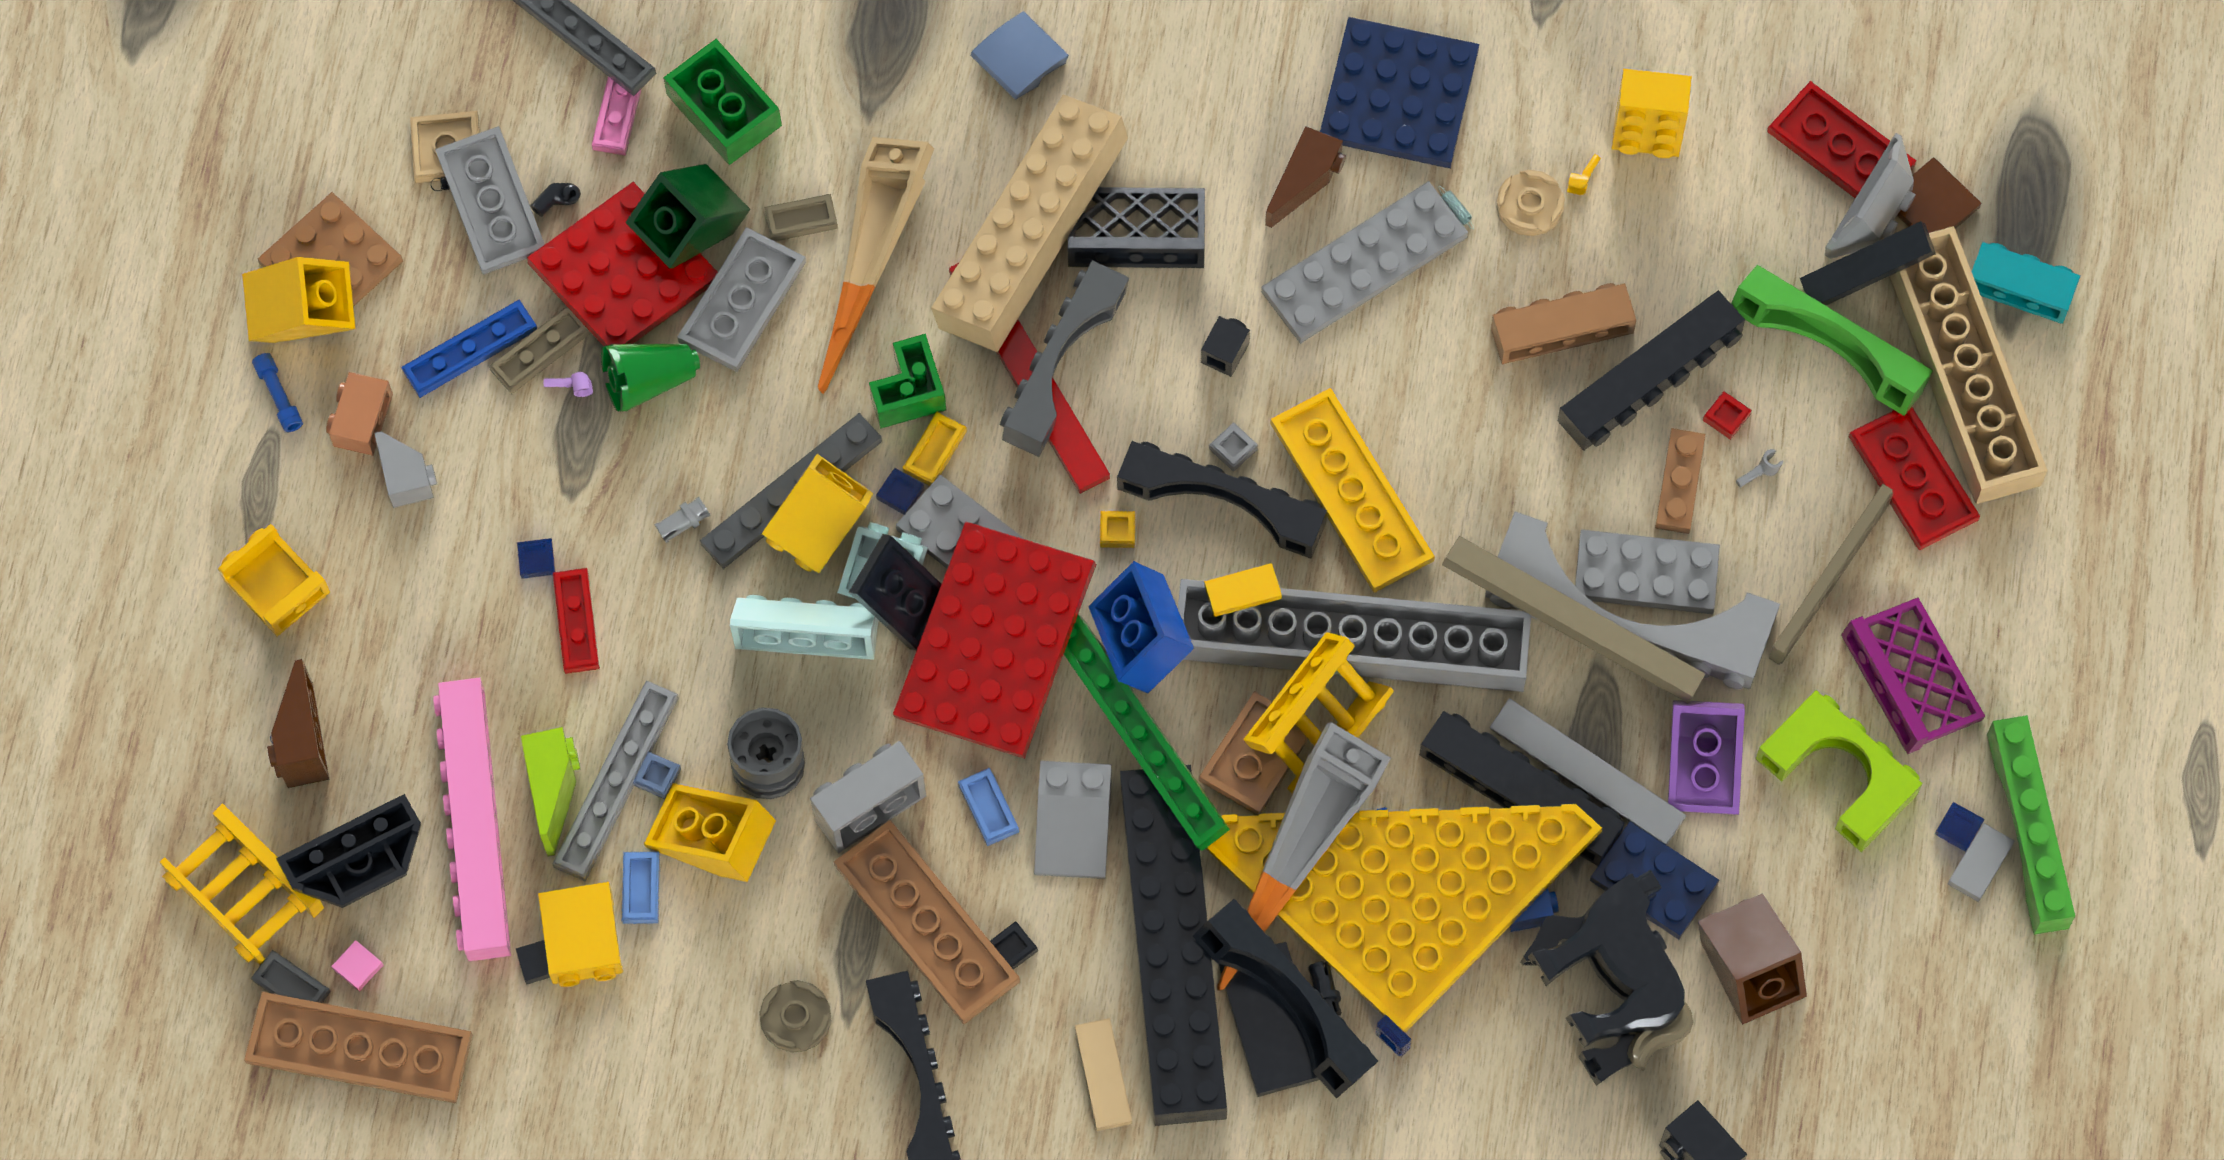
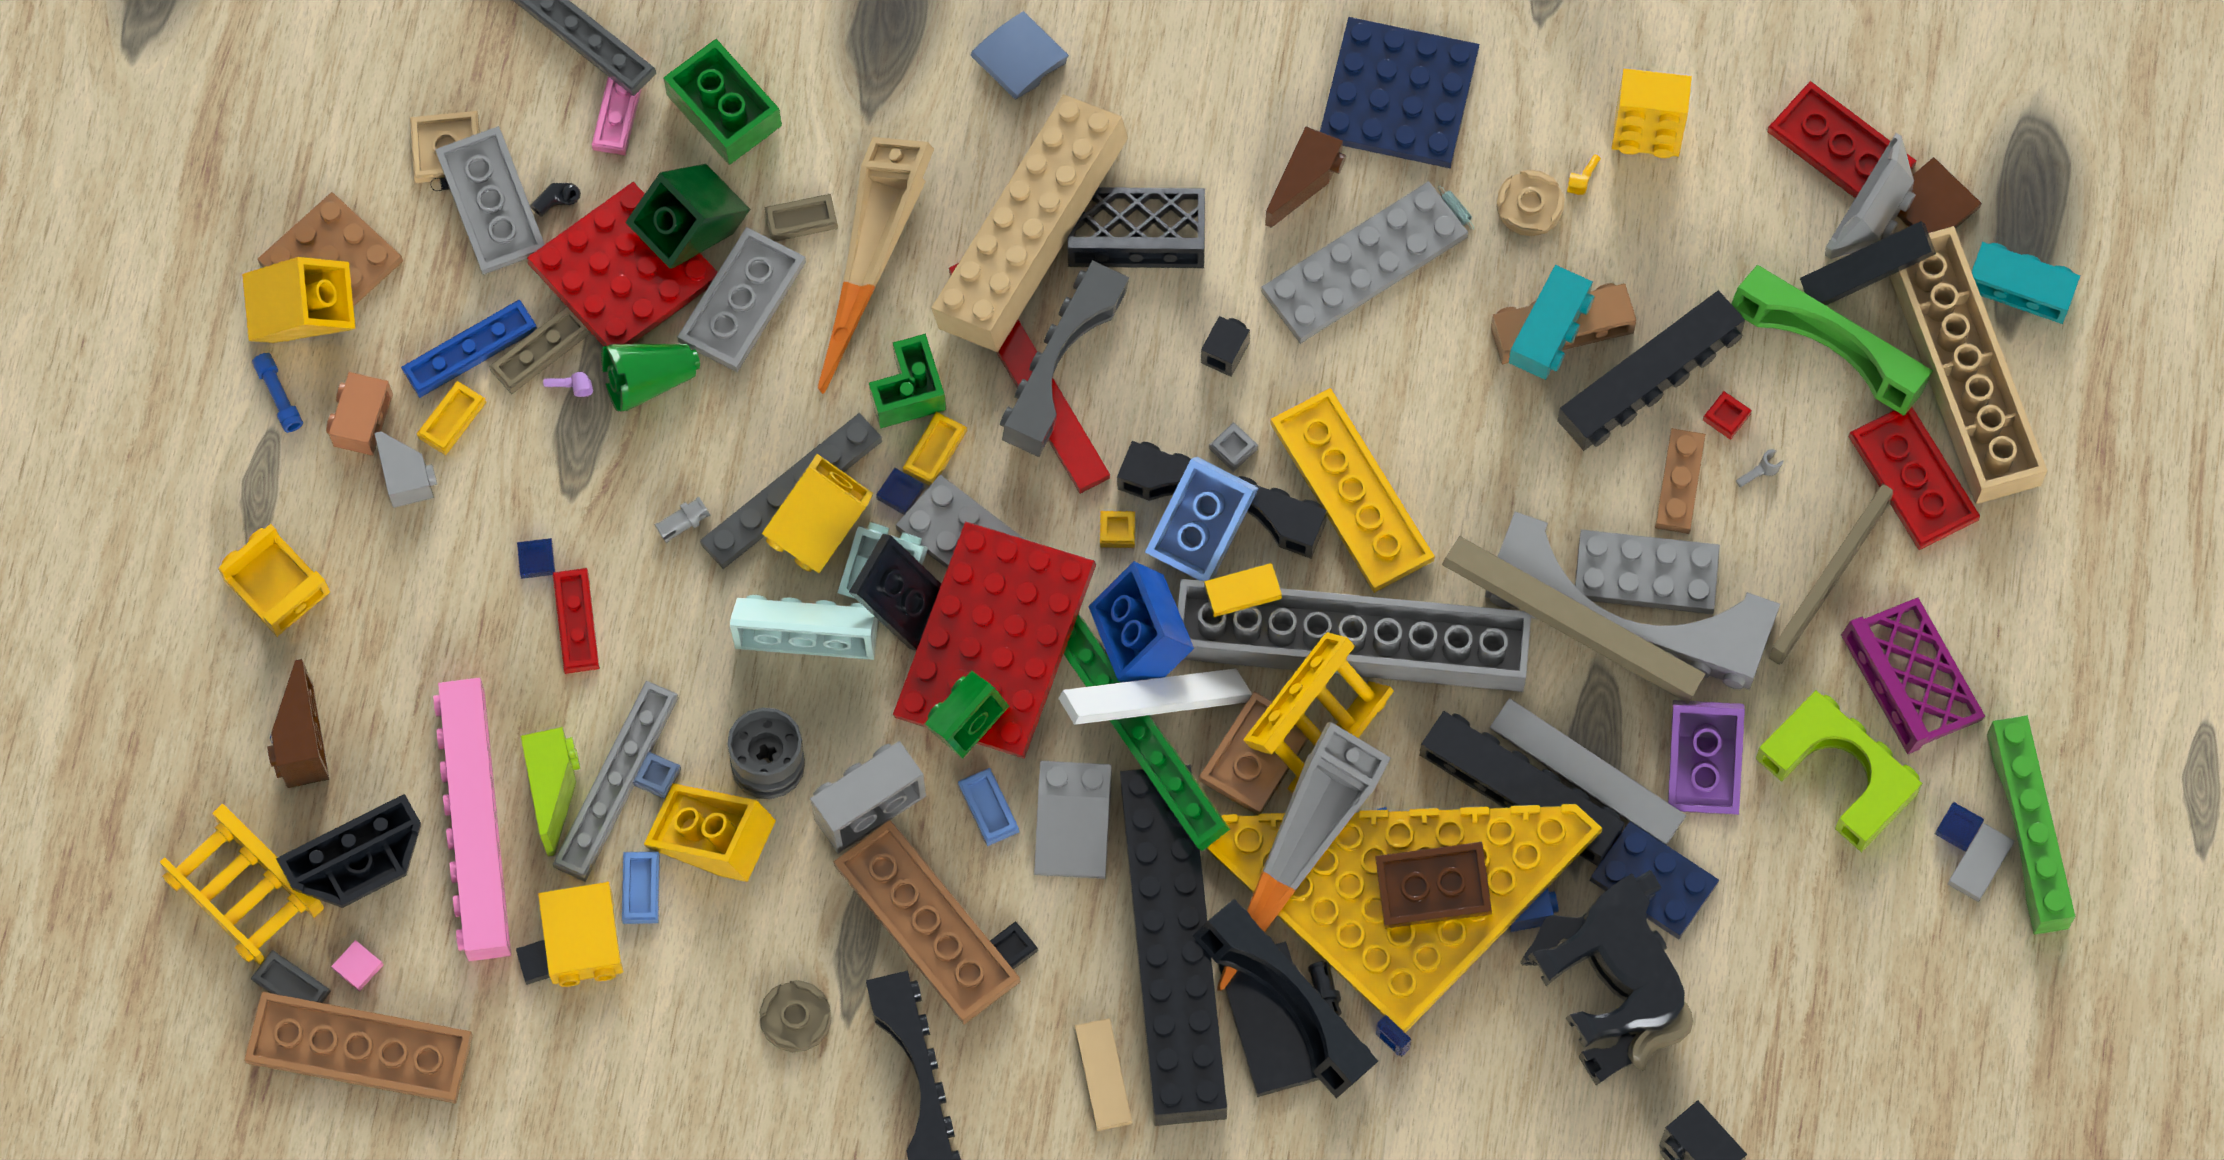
(451, 418): none -> yellow tile
(966, 713): none -> green slope
(1154, 696): none -> white tile
(1201, 519): none -> light blue brick
(1433, 885): none -> reddish brown plate
(1552, 323): none -> teal brick
(1753, 958): slope -> none

